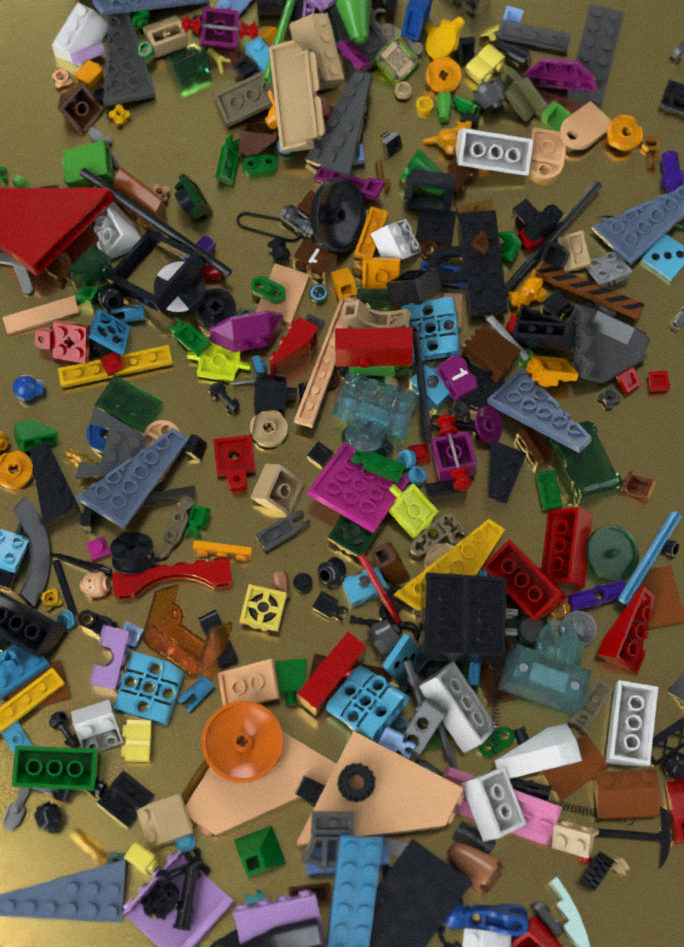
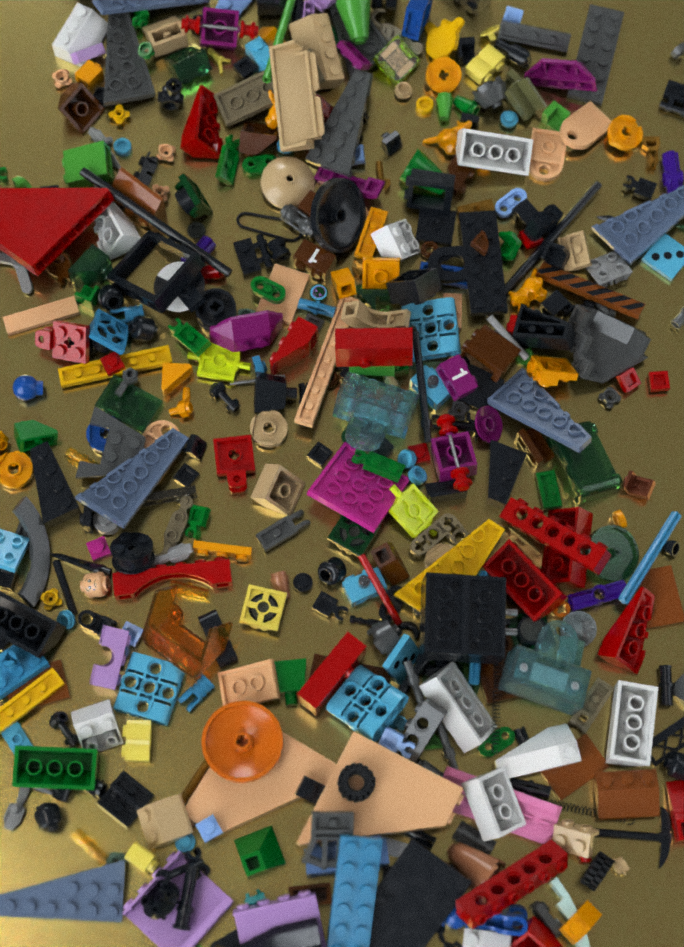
(104, 525): none -> light grey piece
(122, 147): none -> medium azure tile
(130, 377): none -> dark grey piece
(142, 328): none -> black head
(146, 164): none -> black hinge
(162, 148): none -> light nougat plate
(170, 95): none -> black connector
(173, 375): none -> light orange slope
(175, 554): none -> light grey piece
(184, 407): none -> light orange piece
(186, 475): none -> black tile
(191, 590): none -> clear yellow pin
(196, 231): none -> pearl dark grey tile
(201, 132): none -> red wedge
(209, 828): none -> light blue plate
(247, 256): none -> black plate
(280, 190): none -> tan dish
(316, 307): none -> dark azure pin
(421, 837): none -> black pin
(508, 119): none -> medium azure plate
(508, 202): none -> light blue plate
(511, 884): none -> red brick
(580, 922): none -> light orange slope
(594, 561): none -> red brick
(619, 518): none -> light orange tile
(642, 189): none -> black plate
(666, 685): none -> black pin

